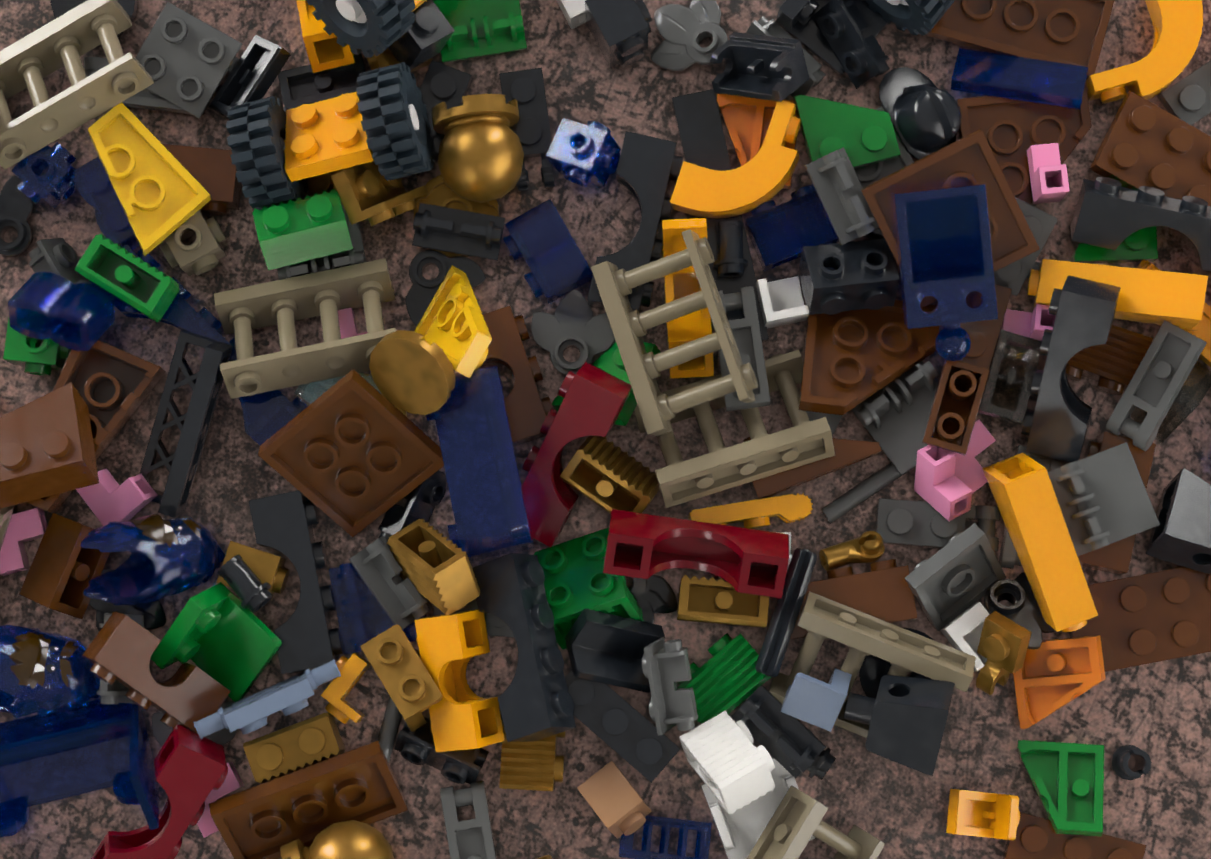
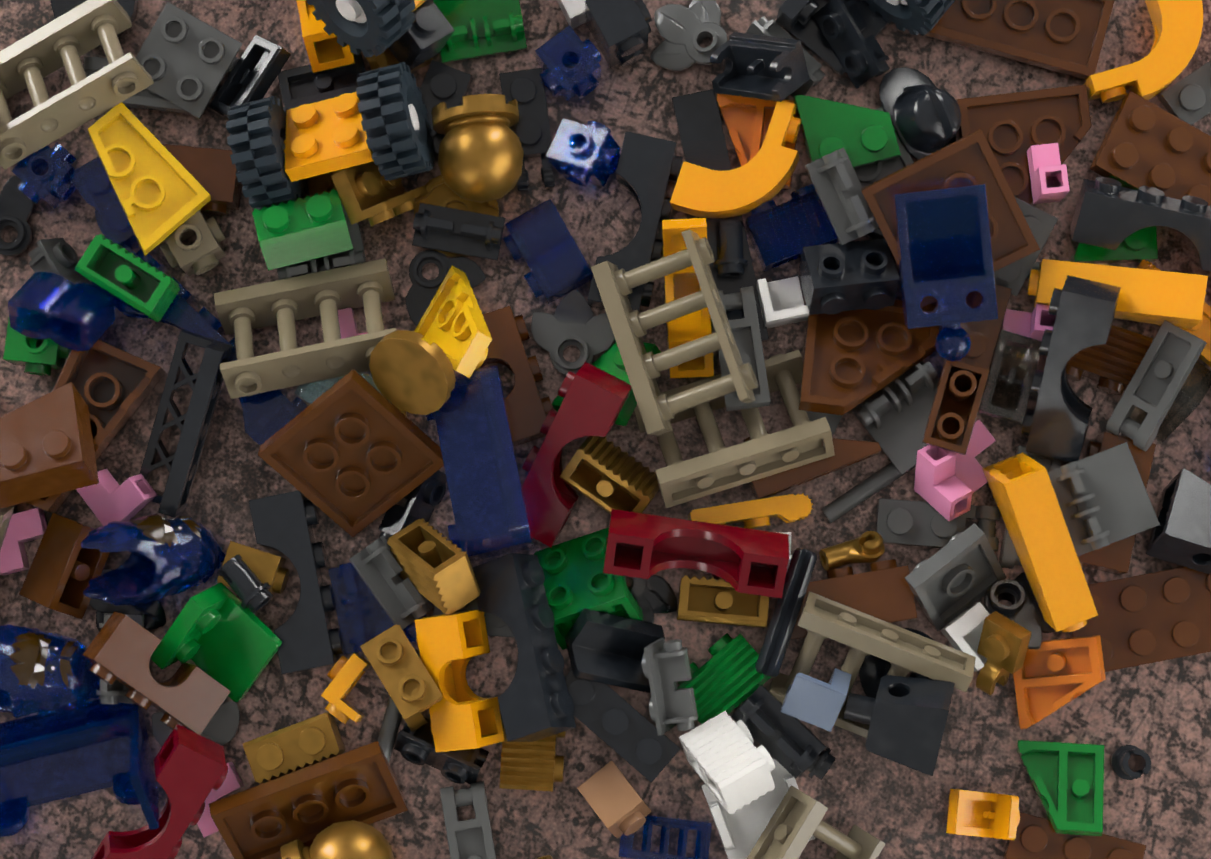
(286, 695): sand blue plate -> none
(564, 51): none -> clear blue brick
(1019, 78): clear blue tile -> none

